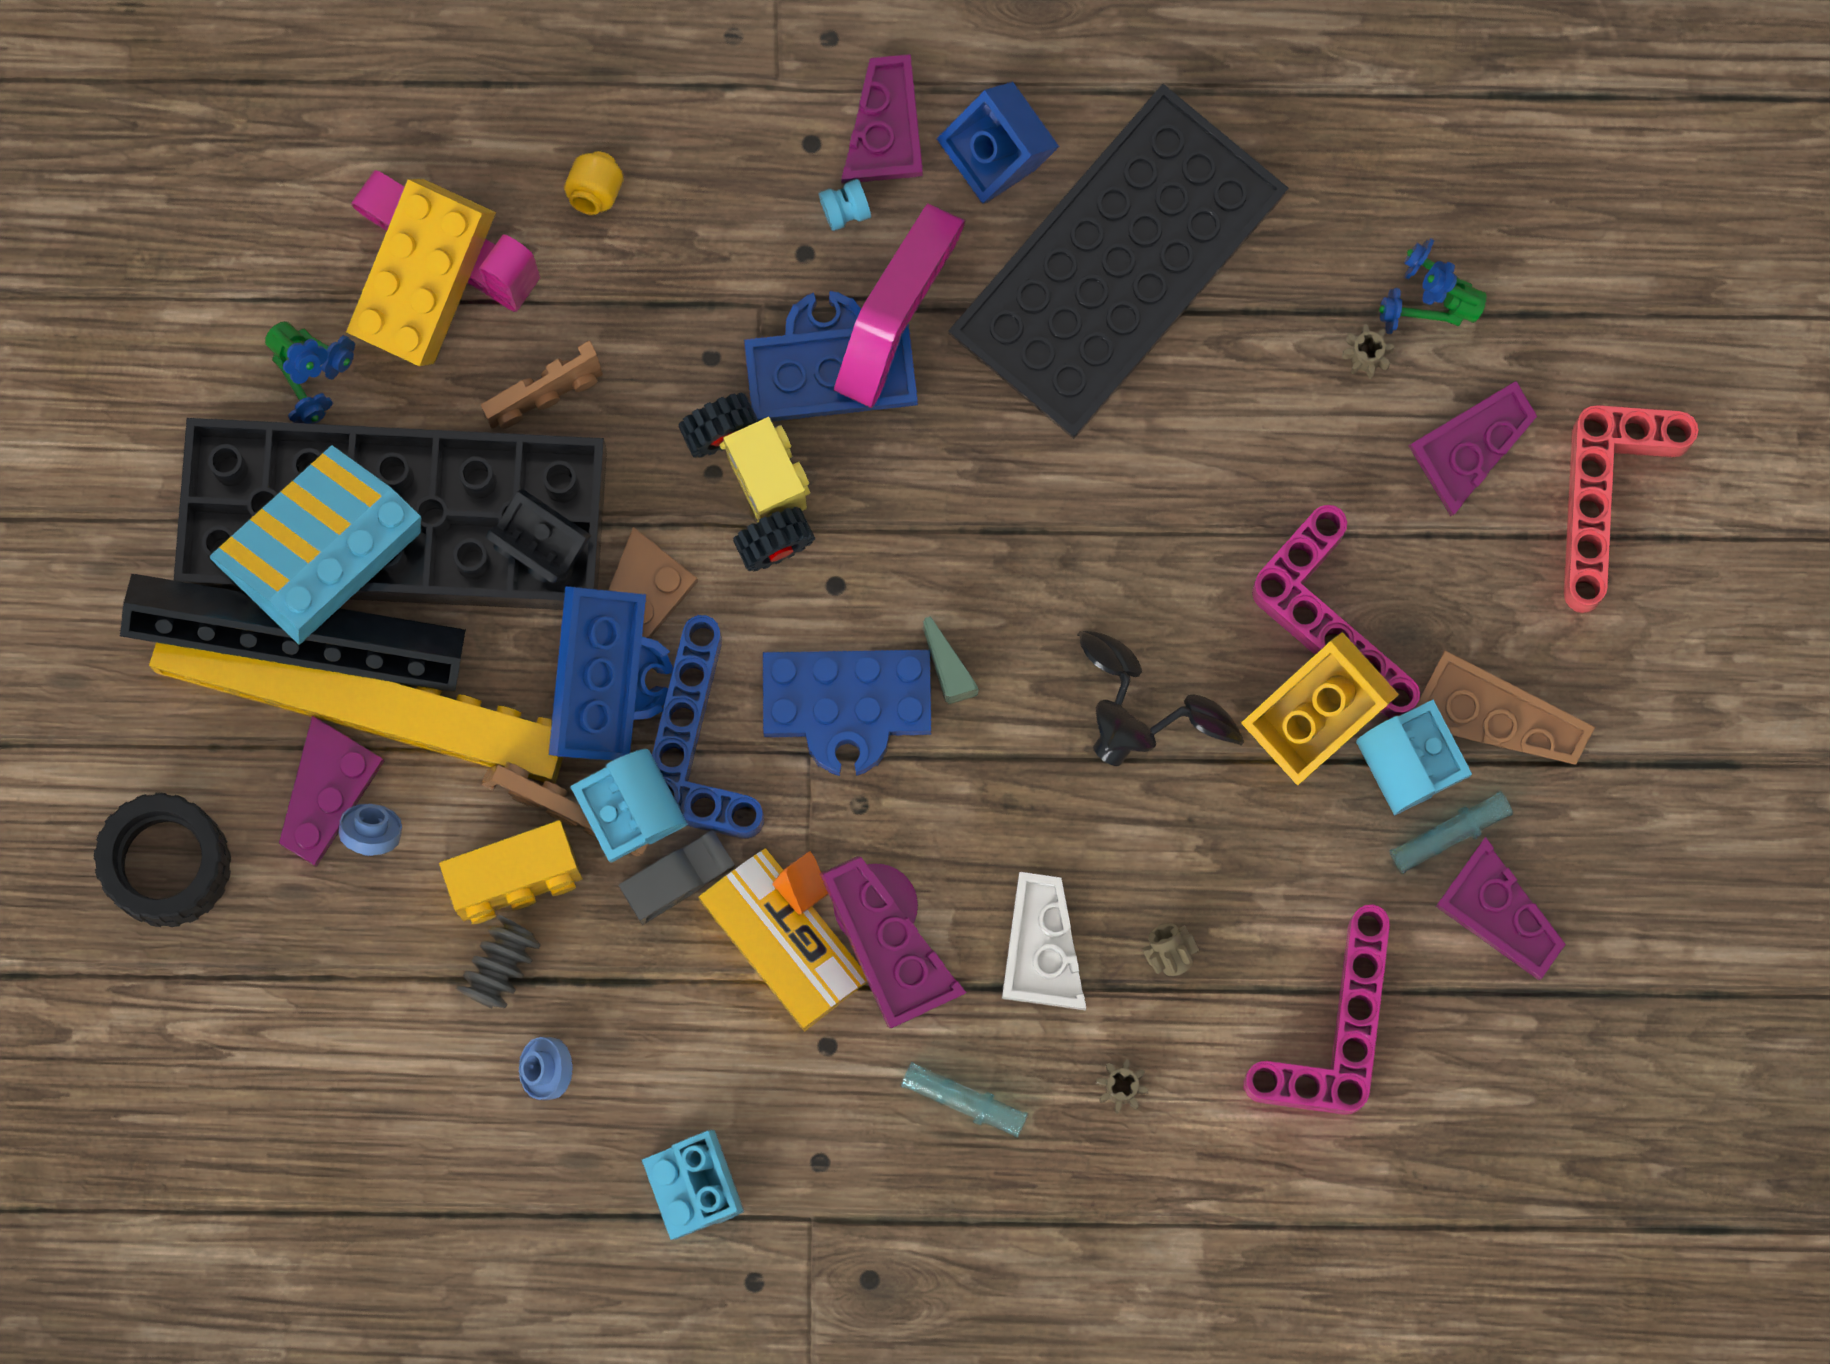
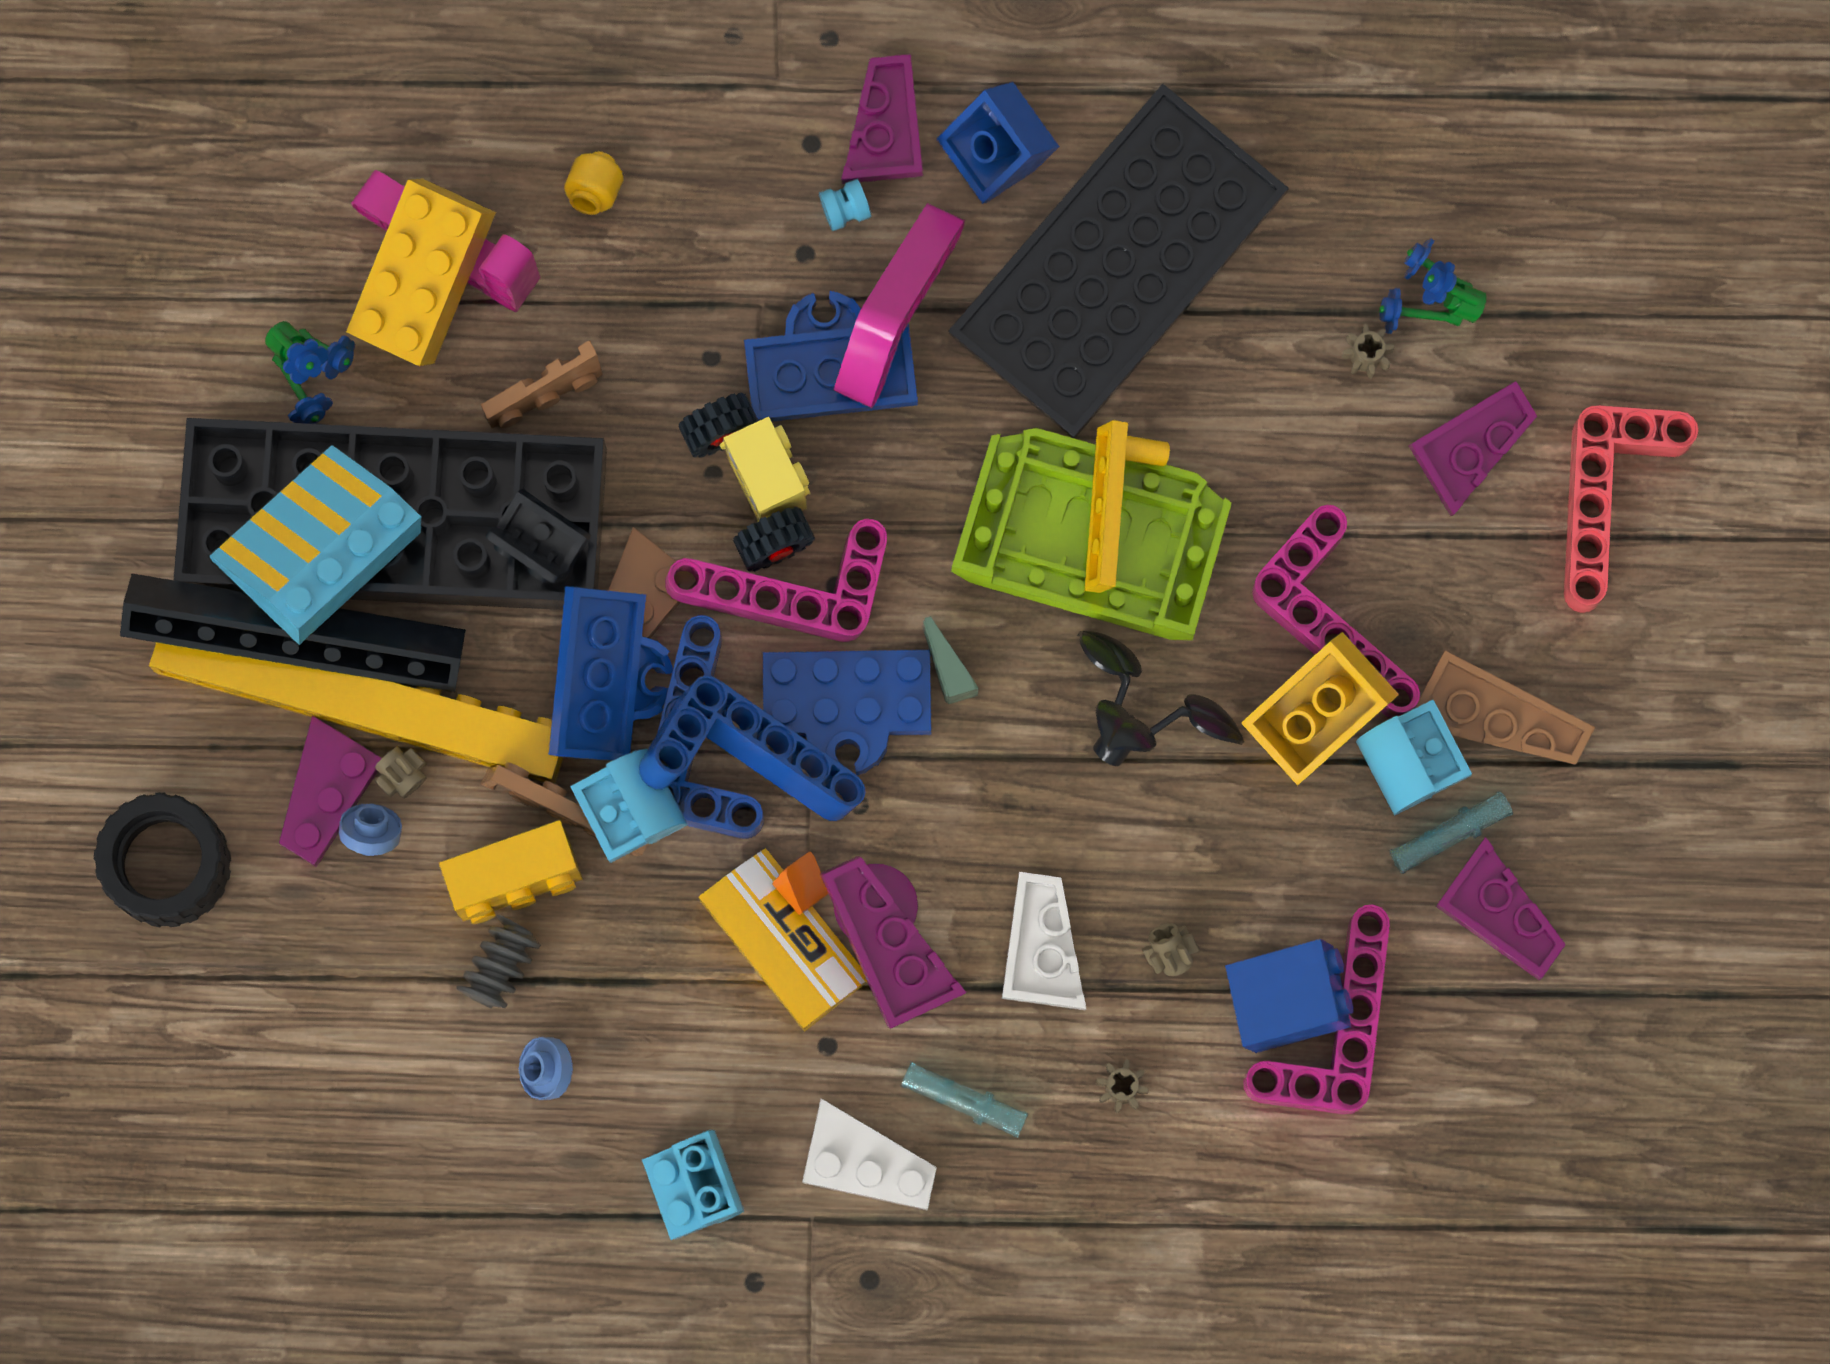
(400, 772): none -> dark tan gear
(676, 877): dark grey piece -> none
(749, 747): none -> blue beam
(788, 594): none -> dark pink beam
(864, 1162): none -> white wing
(1033, 525): none -> lime slope
(1111, 452): none -> yellow piece
(1289, 995): none -> blue brick

